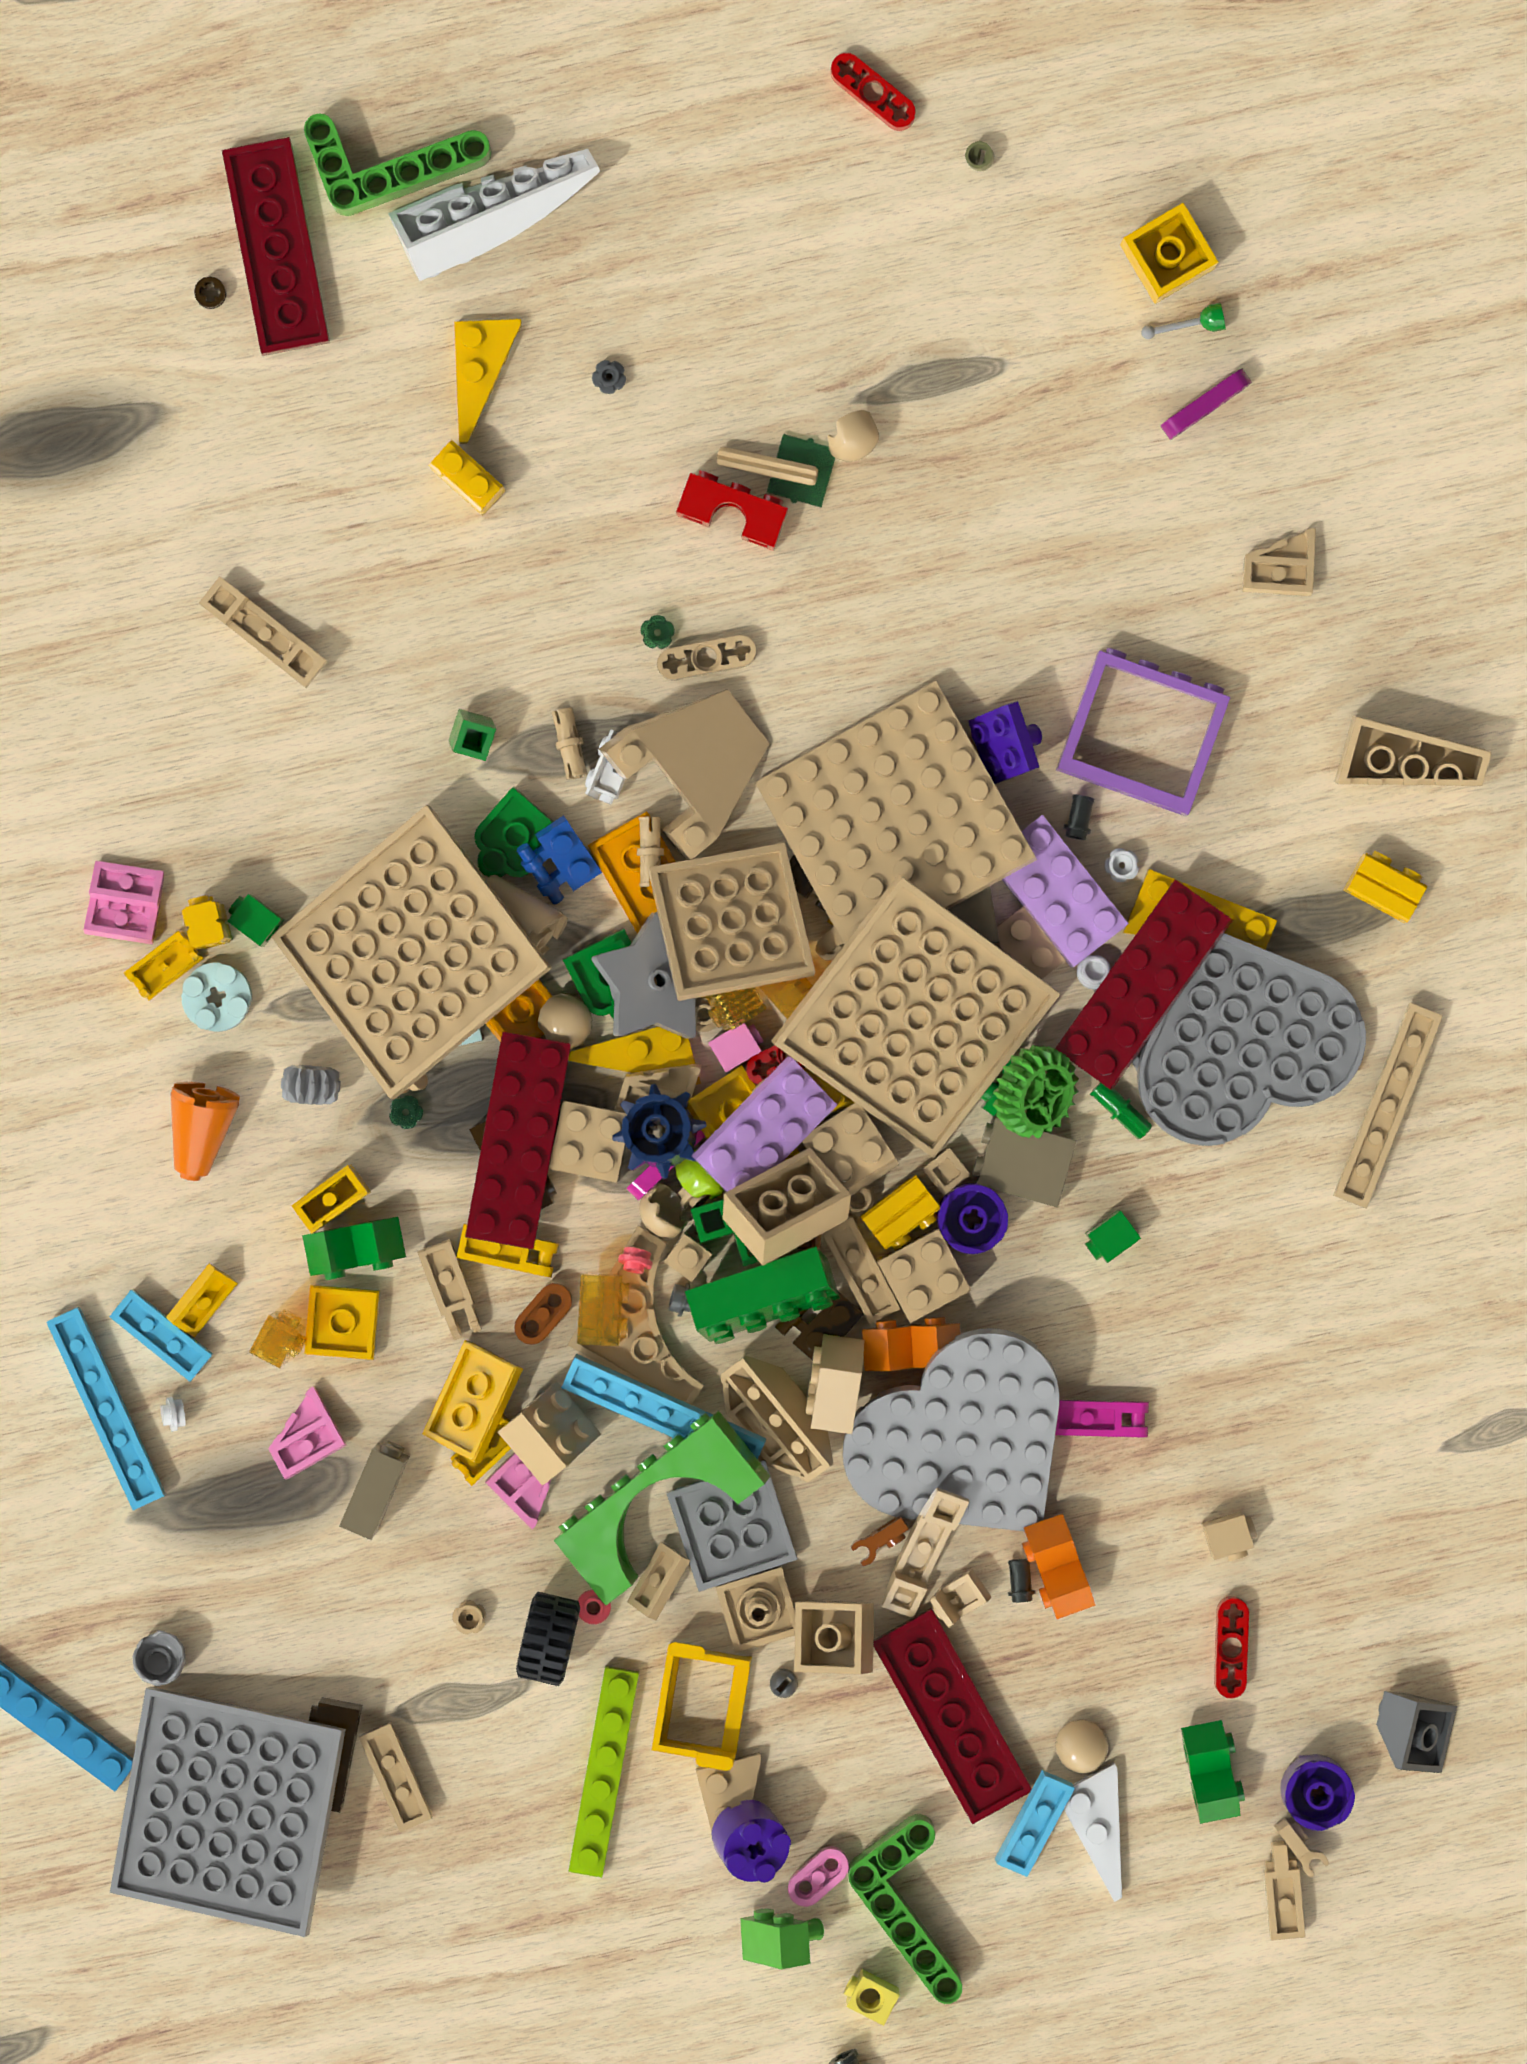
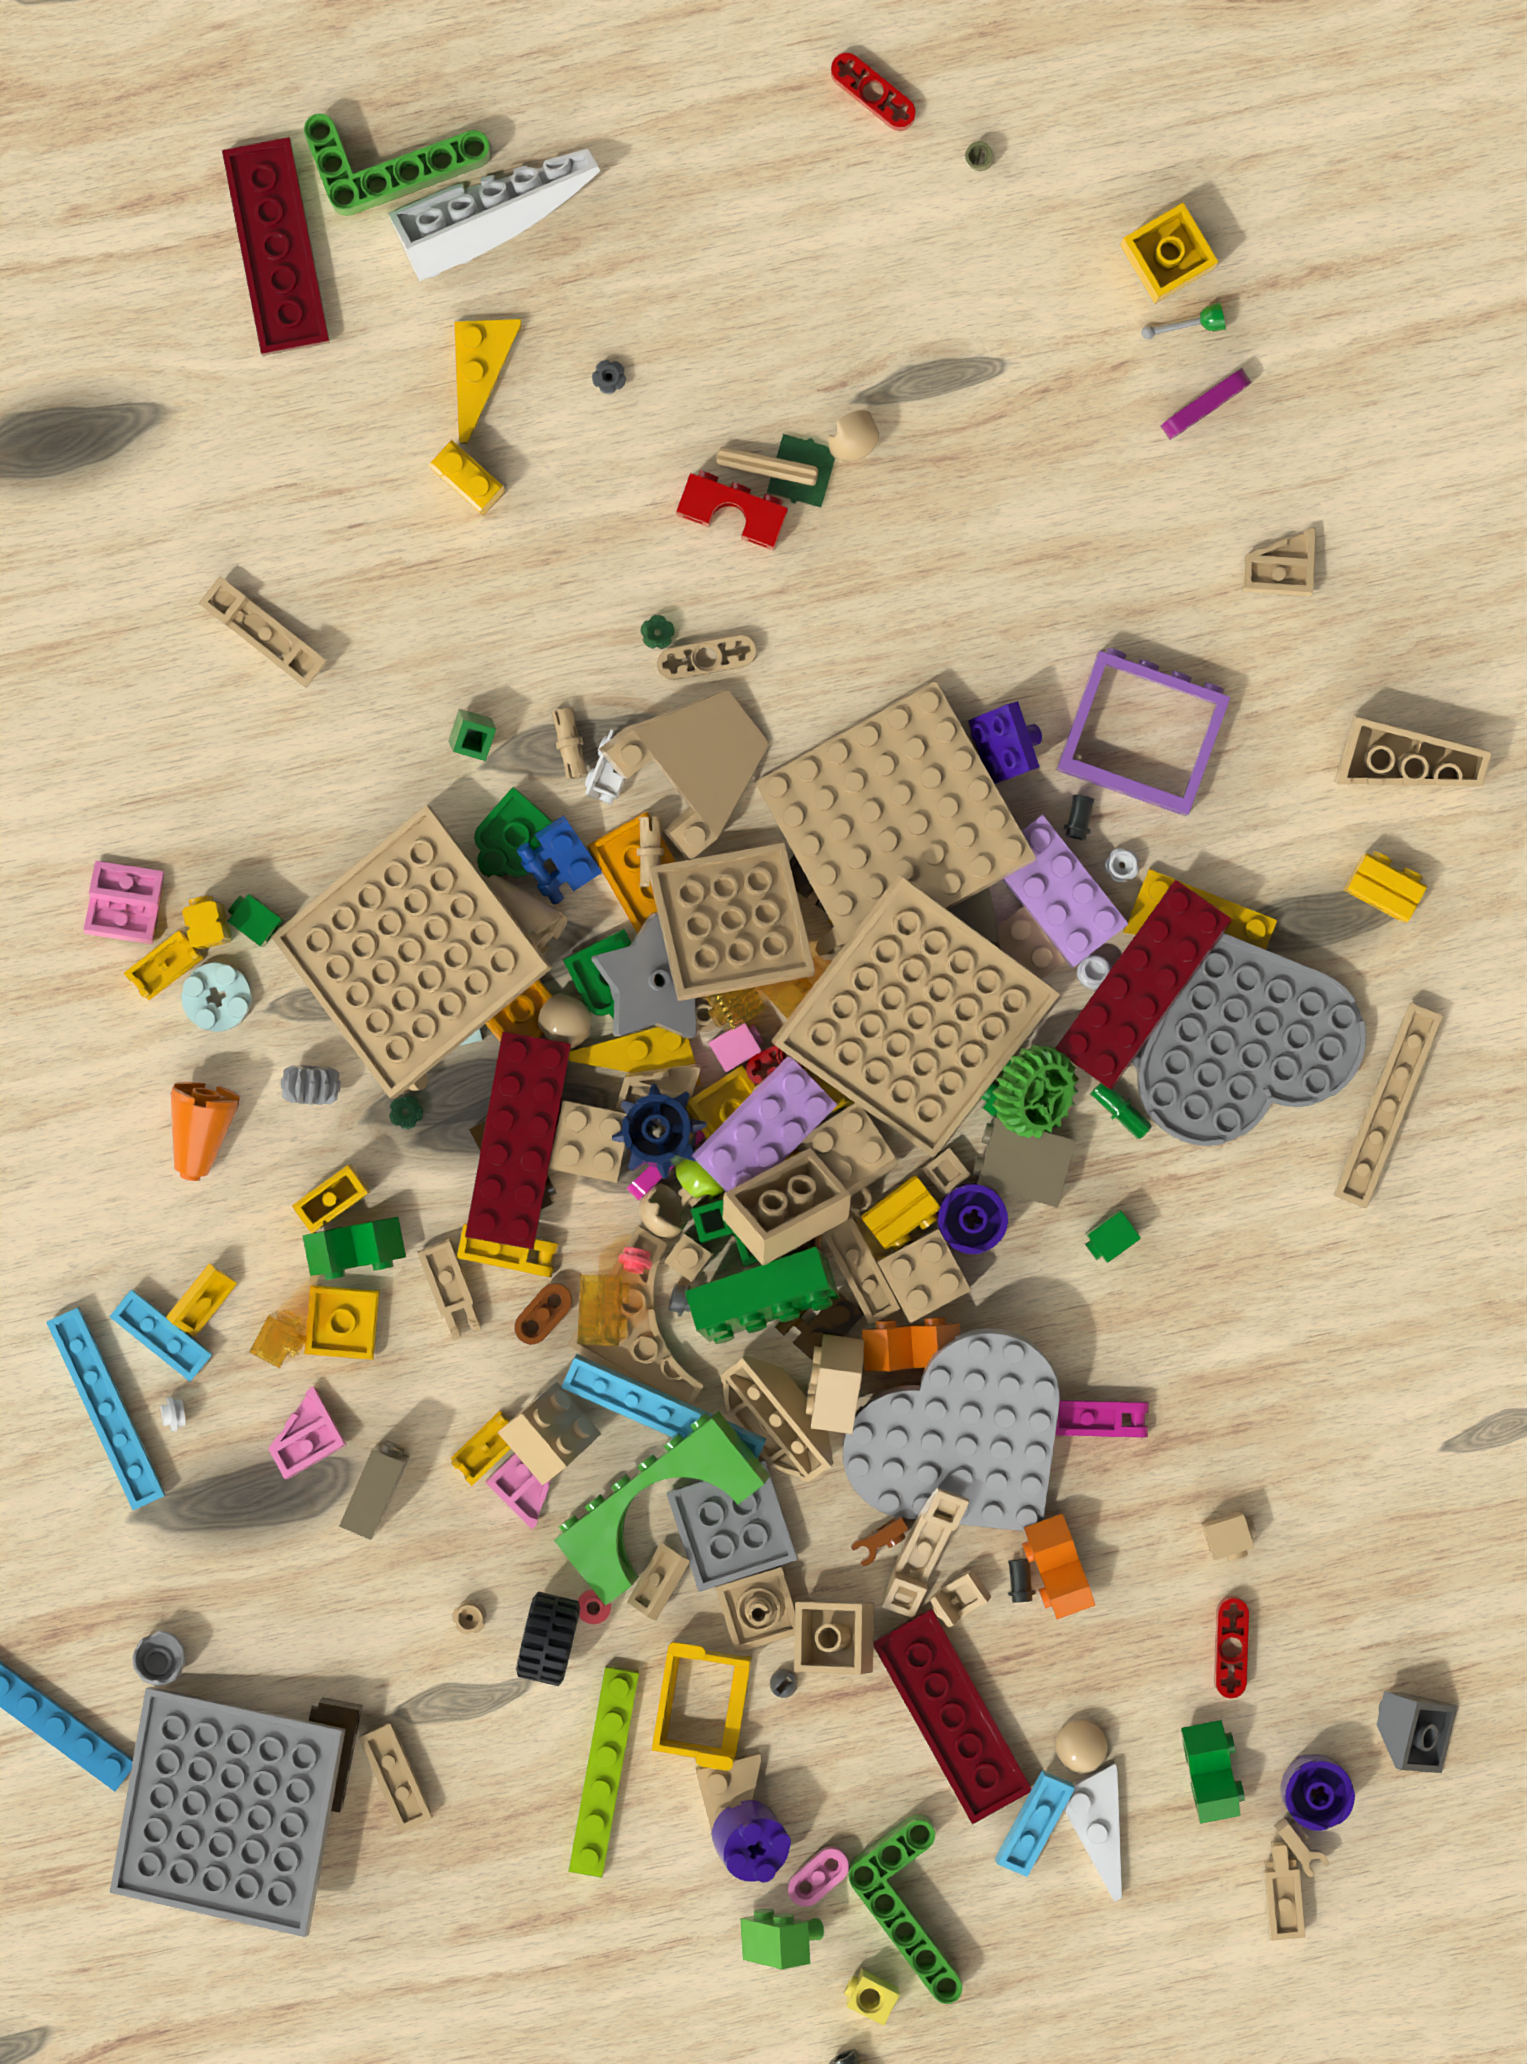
(202, 300): dark brown bush -> none
(472, 1401): yellow tile -> none

